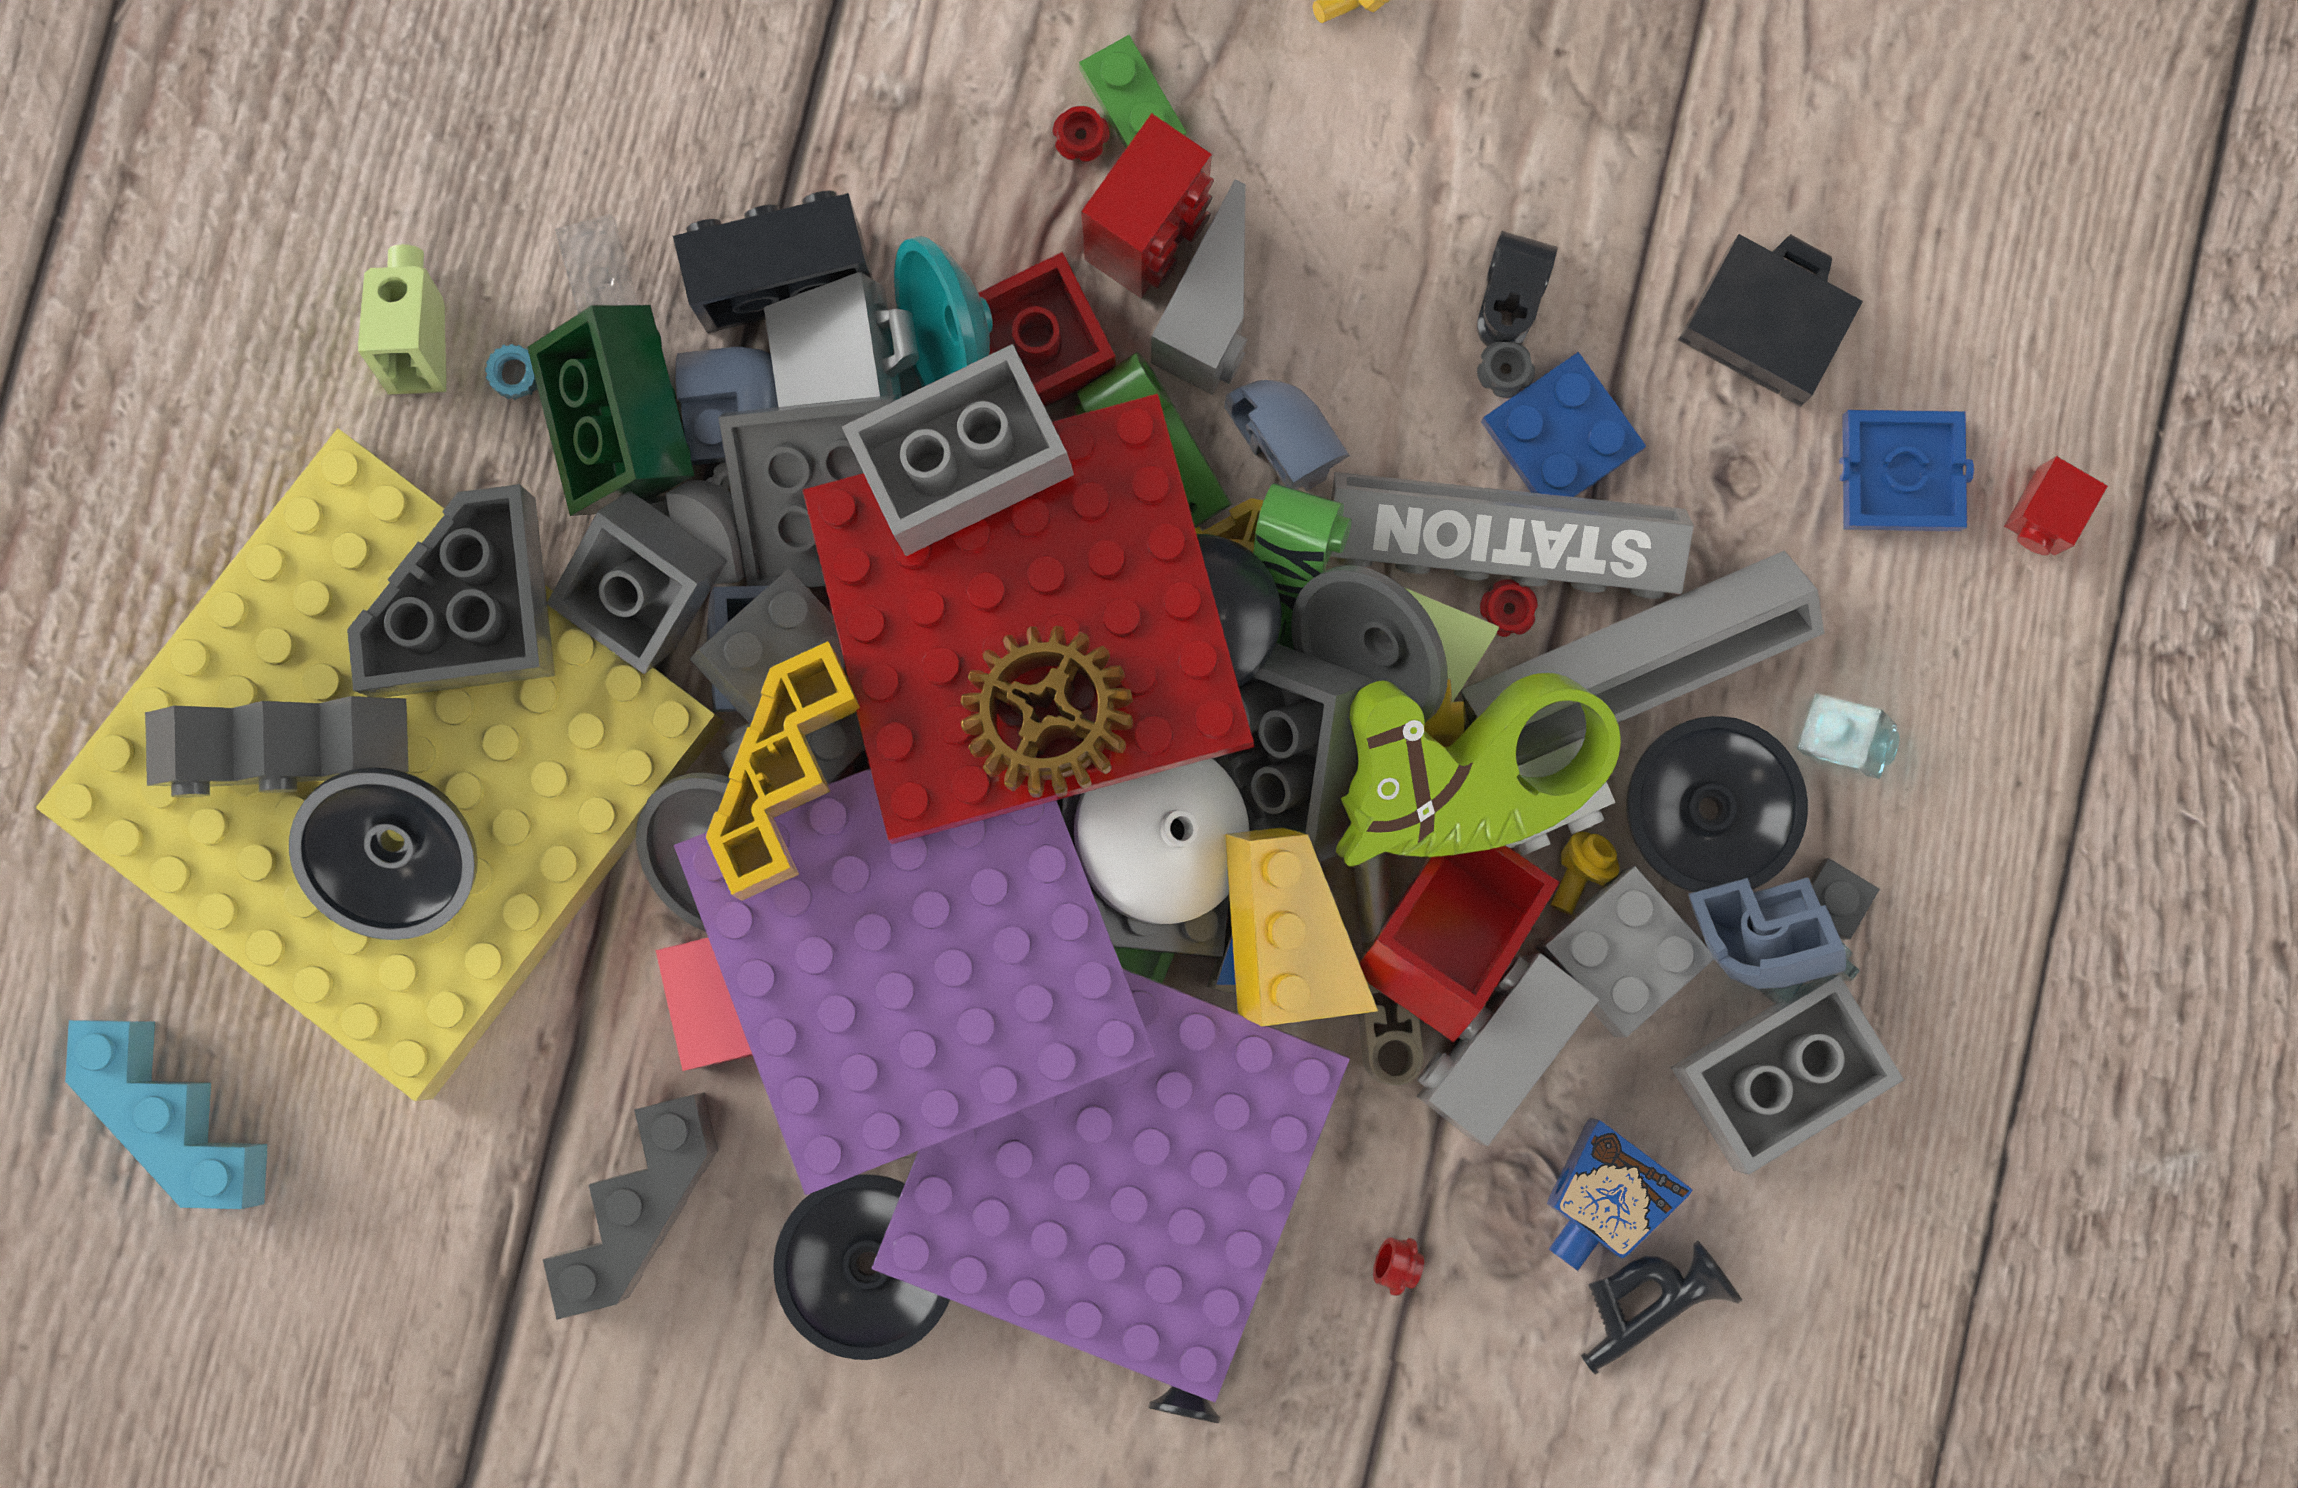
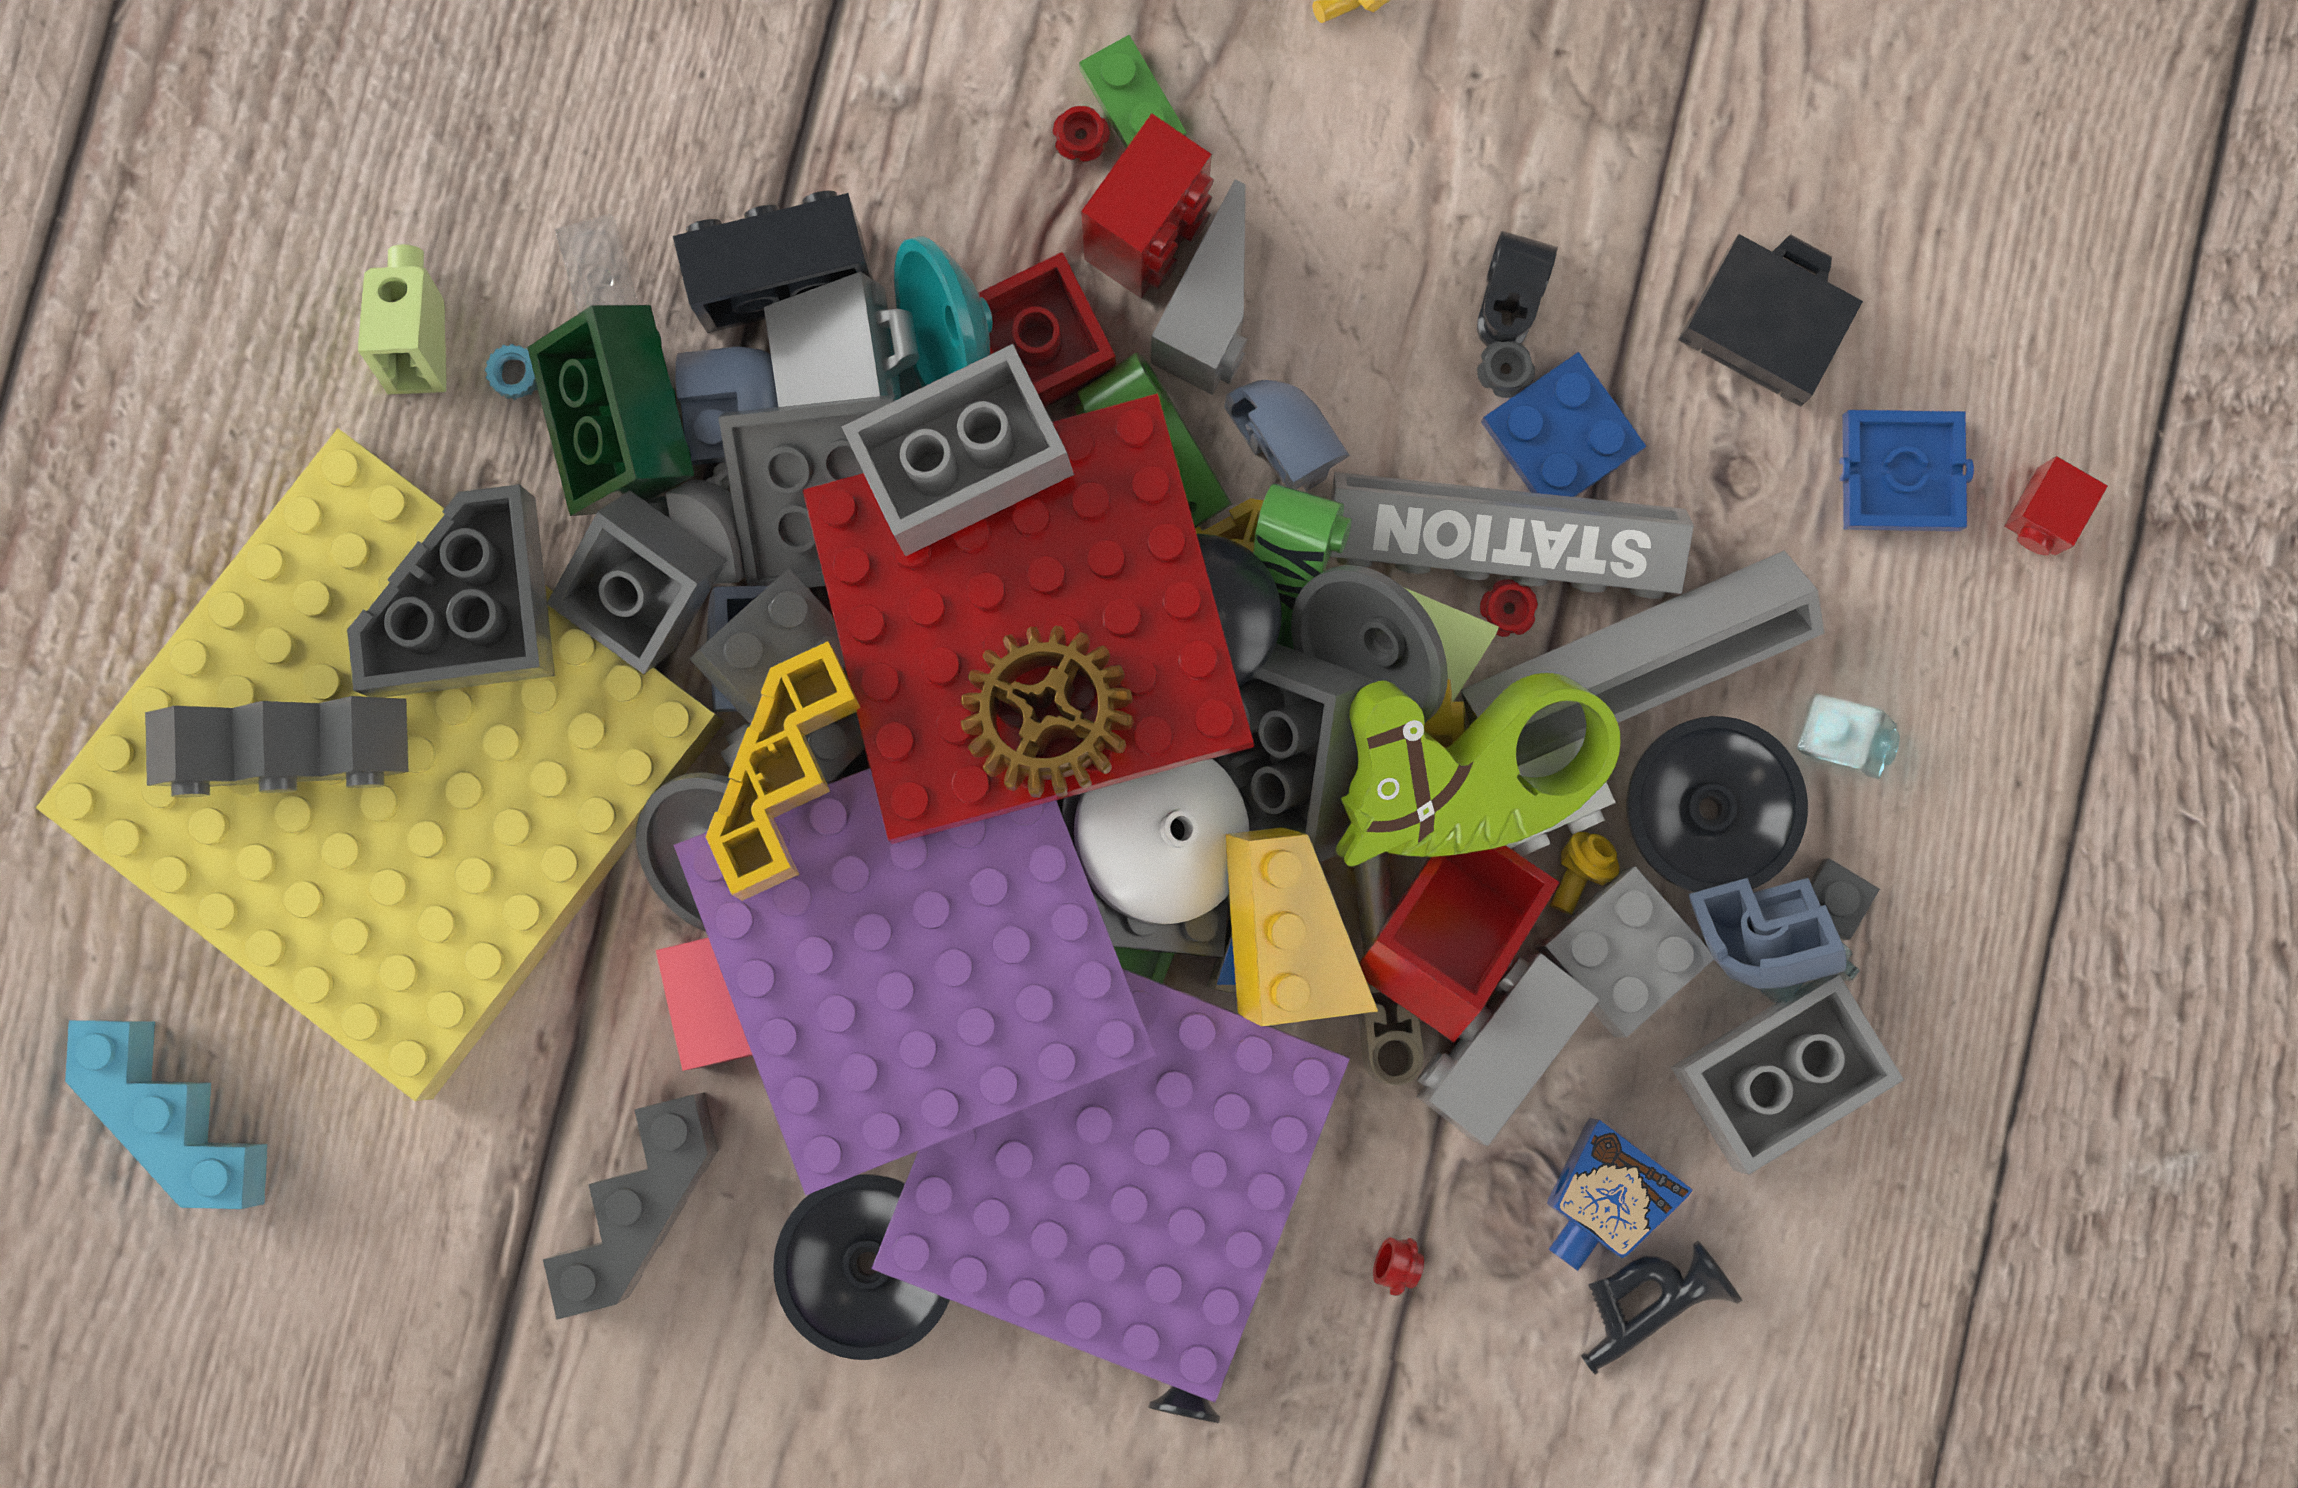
(367, 877): black dish -> none

